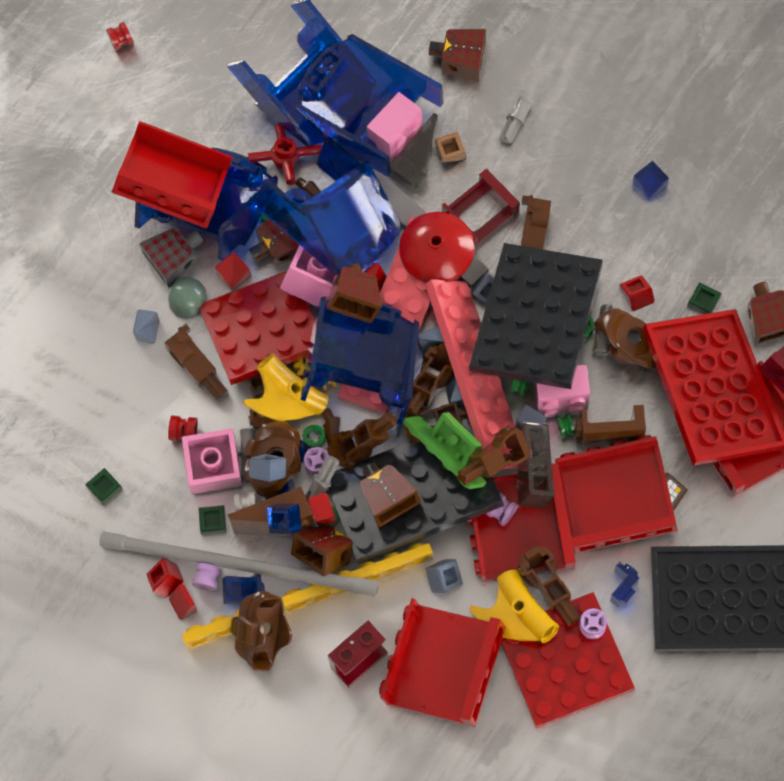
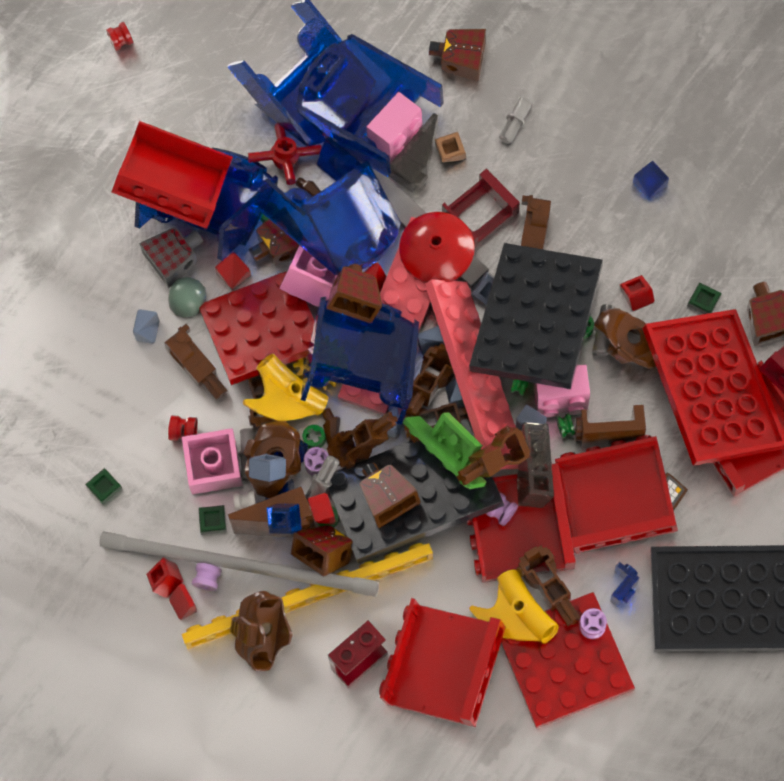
(238, 588): clear blue bracket -> none
(444, 575): sand blue slope -> none

